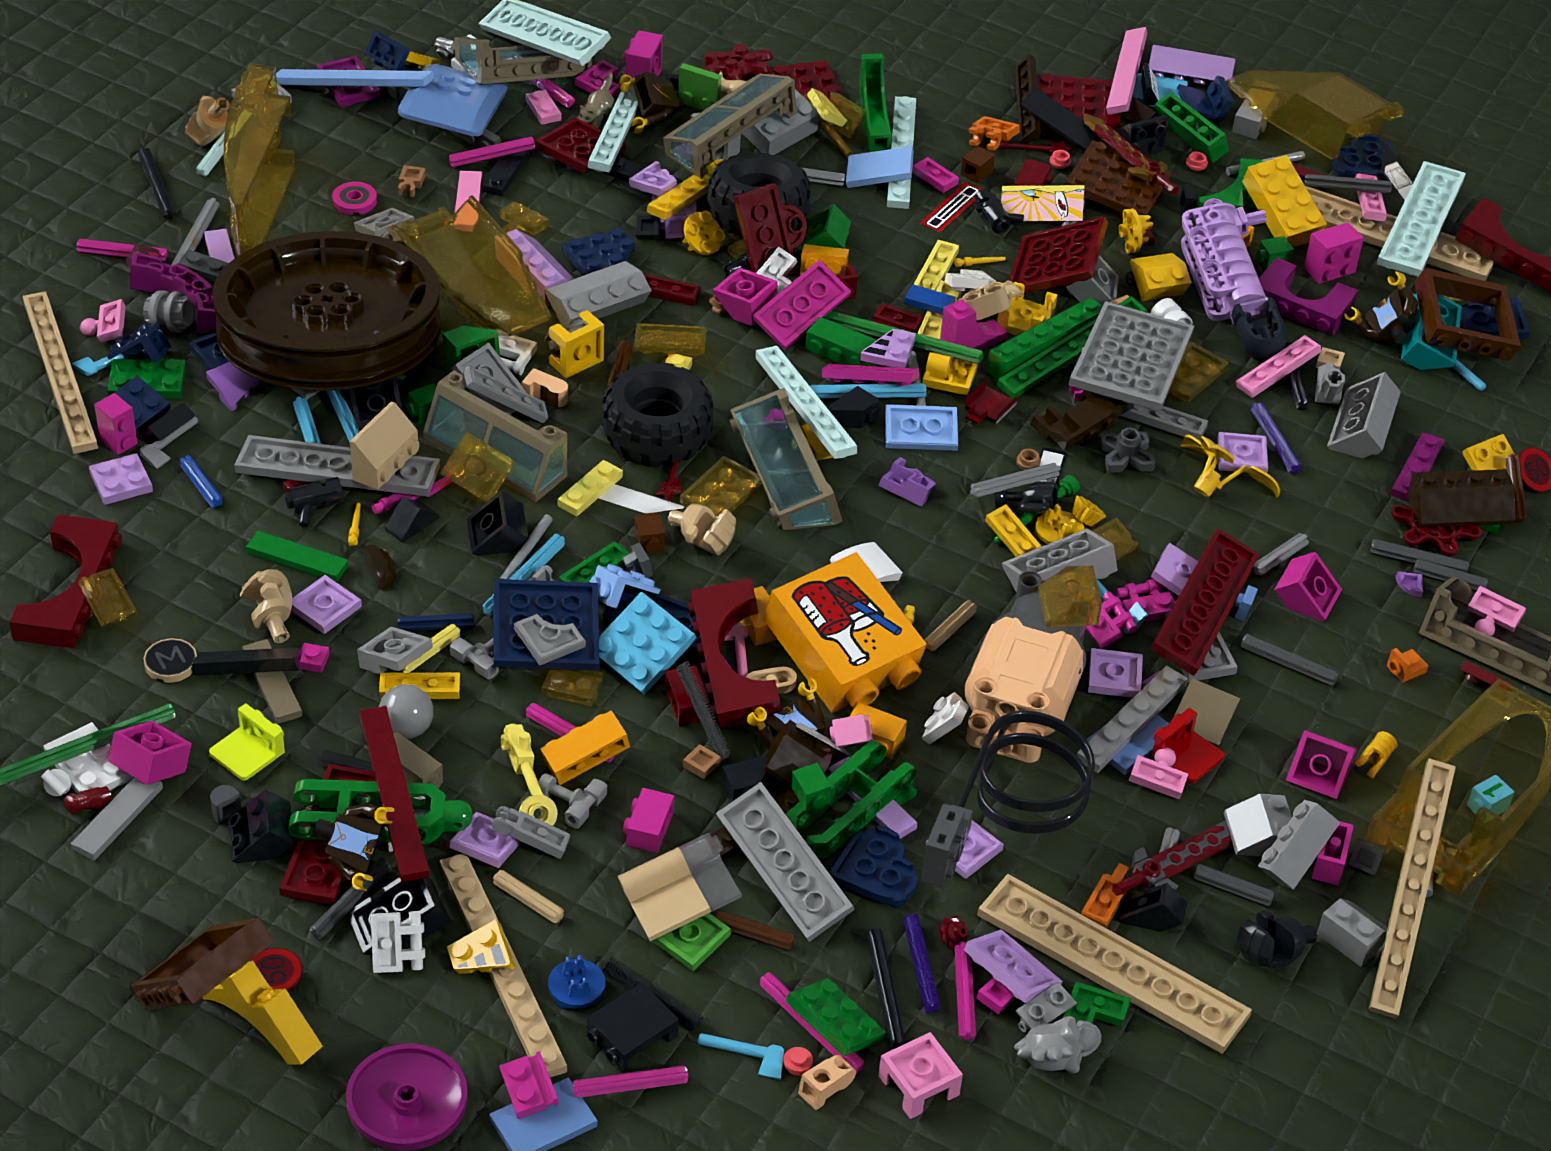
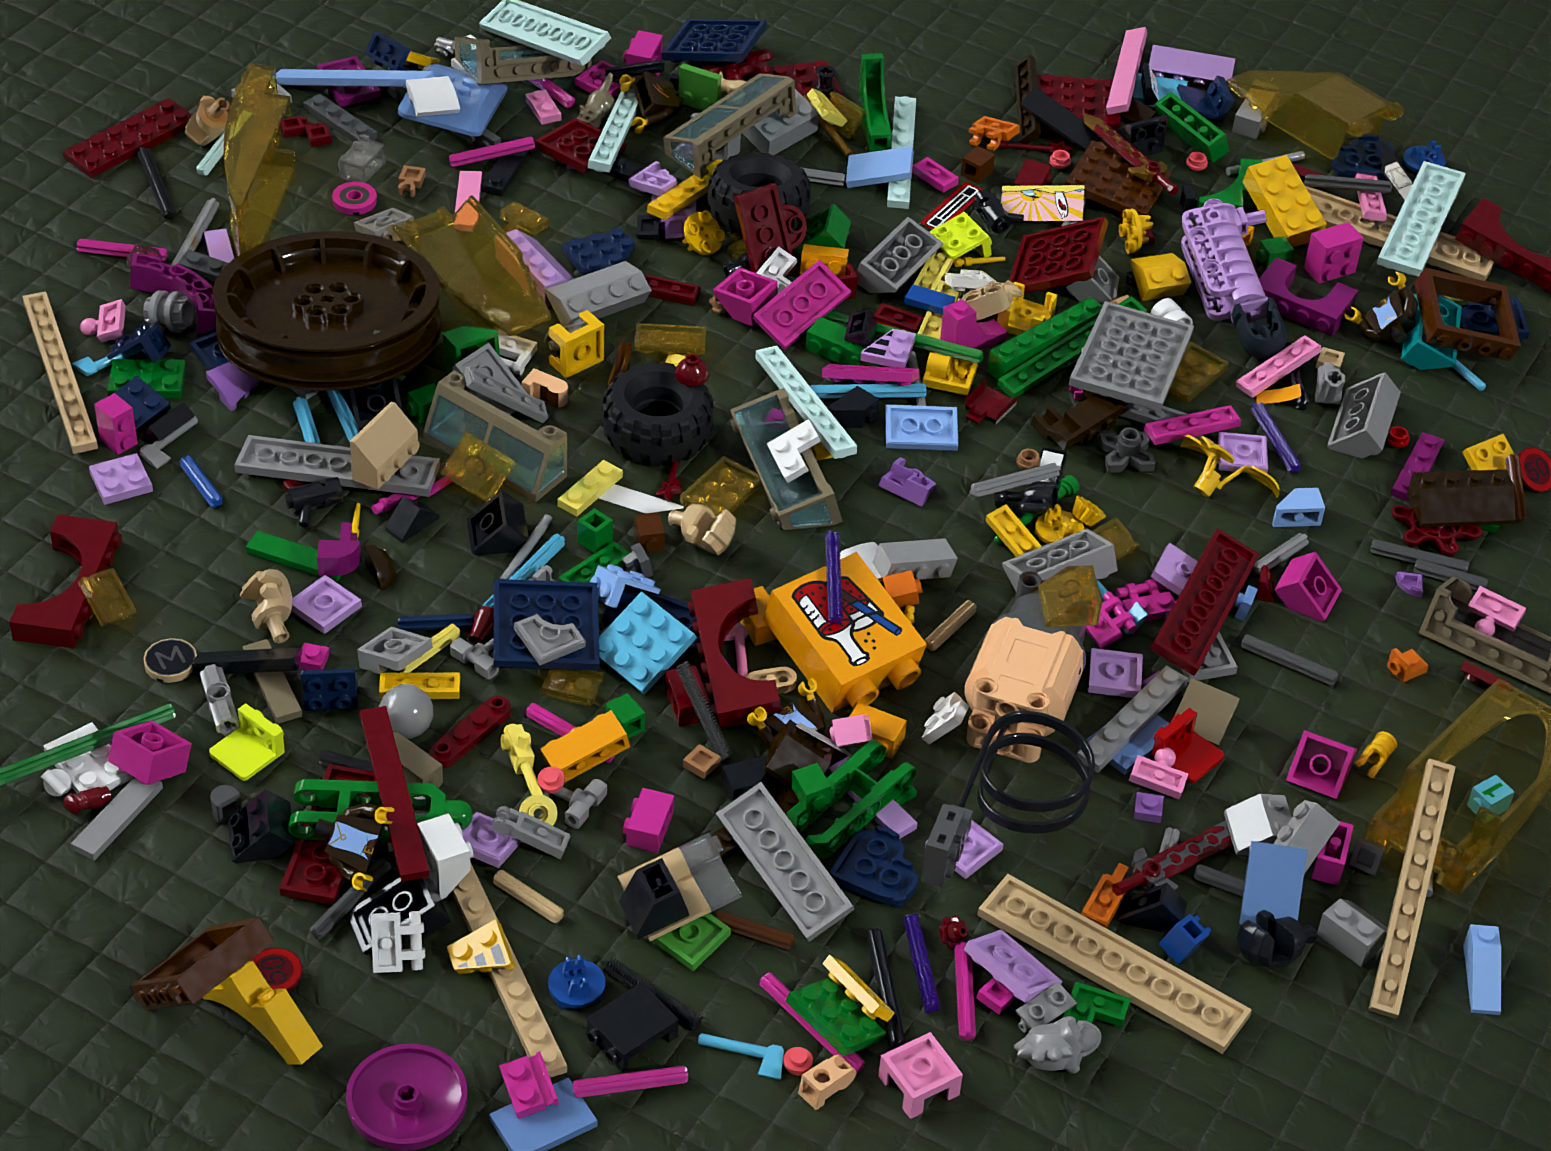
(127, 137): none -> dark red plate
(219, 699): none -> light grey piece
(317, 133): none -> dark red tile
(329, 689): none -> dark blue bracket
(338, 118): none -> dark grey plate
(341, 555): none -> magenta brick
(362, 160): none -> clear brick
(433, 96): none -> white slope
(445, 852): none -> white slope
(471, 731): none -> dark red plate
(482, 625): none -> dark red cone
(551, 779): none -> coral plate
(594, 530): none -> green brick
(628, 714): none -> green brick
(636, 69): none -> black axle
(652, 899): none -> black slope
(691, 371): none -> dark red brick
(714, 40): none -> dark blue plate
(788, 446): none -> white plate
(825, 79): none -> black bush
(833, 577): none -> dark purple axle
(857, 989): none -> yellow plate
(861, 328): none -> black slope
(897, 258): none -> light grey slope
(903, 588): none -> orange brick
(924, 557): none -> light grey brick
(961, 236): none -> neon yellow bracket
(1148, 807): none -> medium lavender plate
(1184, 938): none -> blue brick
(1192, 424): none -> dark pink tile
(1266, 586): none -> dark red slope
(1273, 881): none -> medium blue tile
(1279, 395): none -> light orange sticker
(1300, 508): none -> light blue slope
(1398, 437): none -> red plate
(1416, 155): none -> blue plate
(1483, 968): none -> light blue slope

